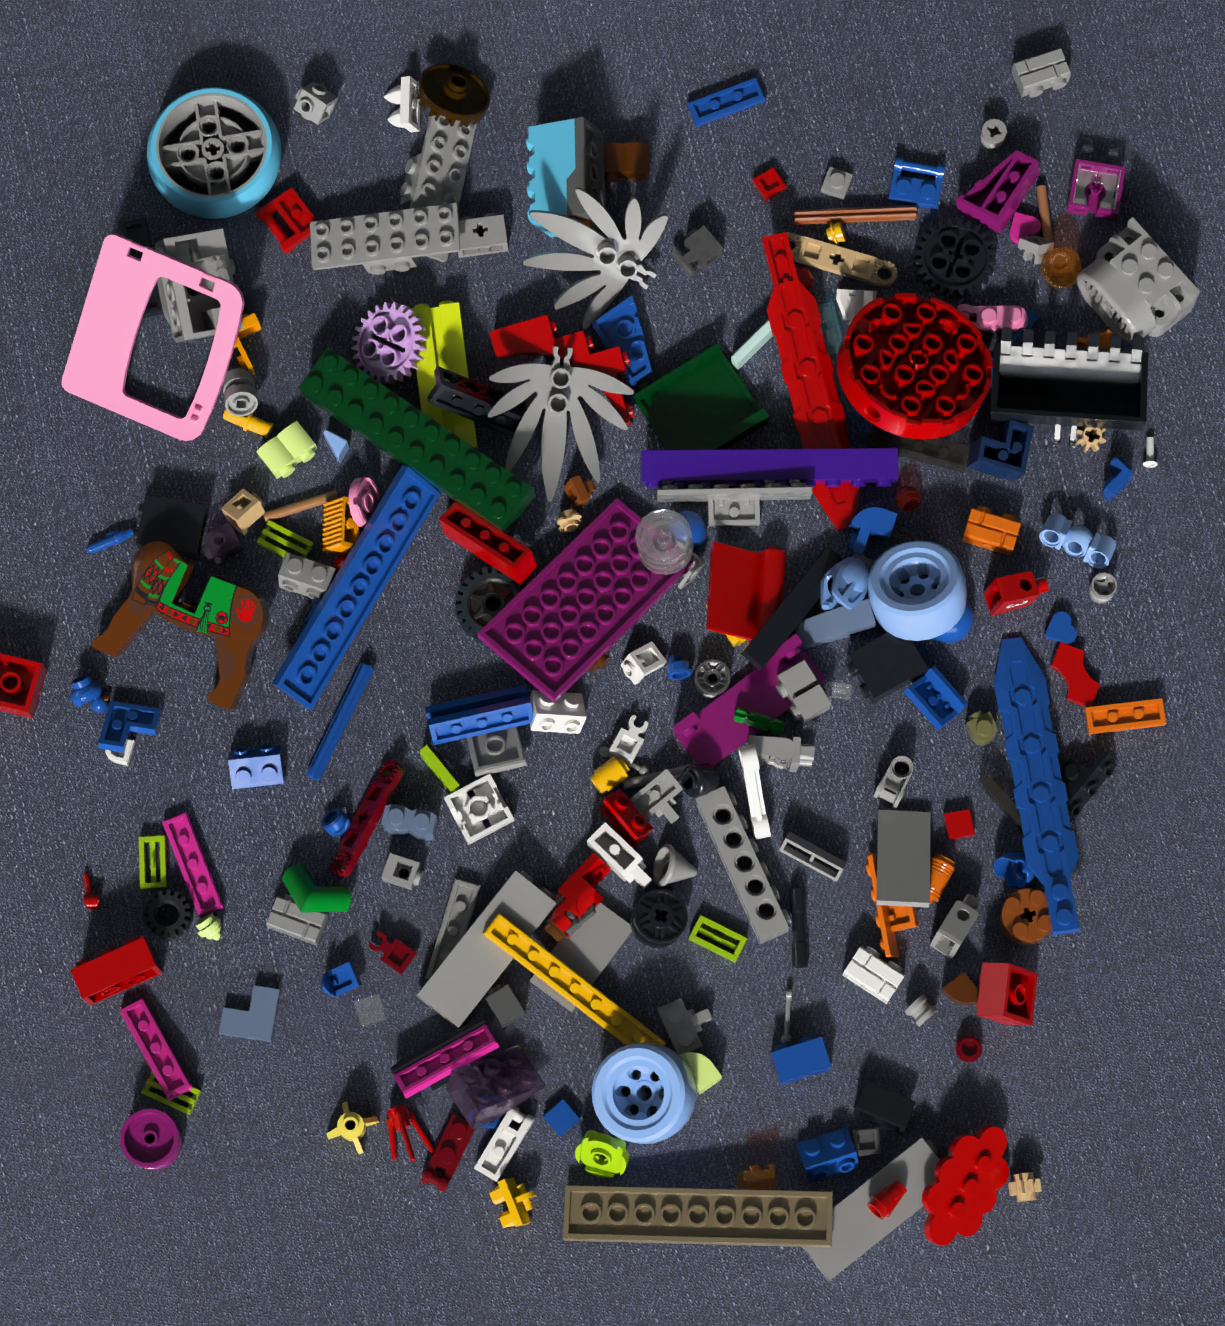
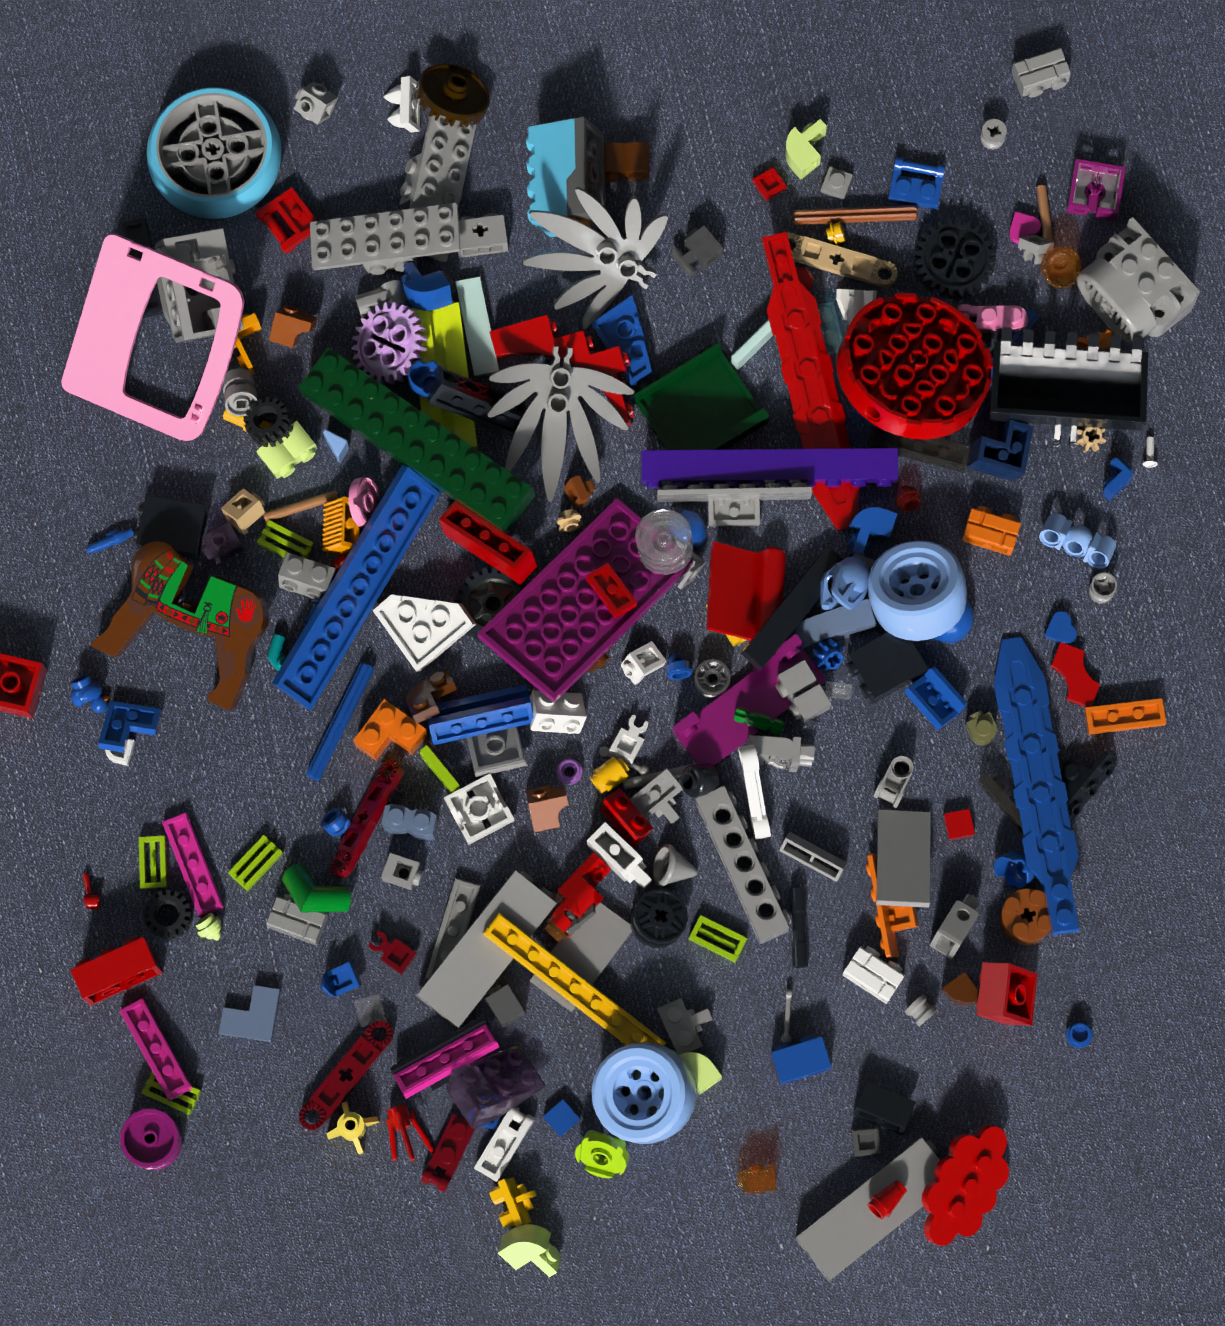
(255, 766): bracket -> none
(262, 411): none -> black tyre
(269, 863): none -> lime tile
(275, 652): none -> teal arm
(289, 324): none -> dark orange brick
(359, 1060): none -> dark red piece
(389, 292): none -> light grey piece
(389, 725): none -> orange brick
(422, 377): none -> blue hair
(422, 696): none -> reddish brown plate
(423, 626): none -> white plate
(425, 291): none -> blue brick
(477, 327): none -> light aqua tile
(530, 1244): none -> yellowish green brick
(545, 806): none -> brick
(565, 764): none -> medium lavender plate
(611, 590): none -> red plate
(698, 1216): dark tan plate -> none
(726, 102): blue tile -> none
(800, 151): none -> yellowish green brick
(828, 654): none -> blue gear
(828, 1155): blue bracket -> none
(940, 872): orange head -> none
(968, 1049): dark red plate -> none
(1001, 192): magenta wedge -> none
(1013, 592): red torso -> none
(1025, 1187): tan gear -> none
(1079, 1034): none -> blue plate

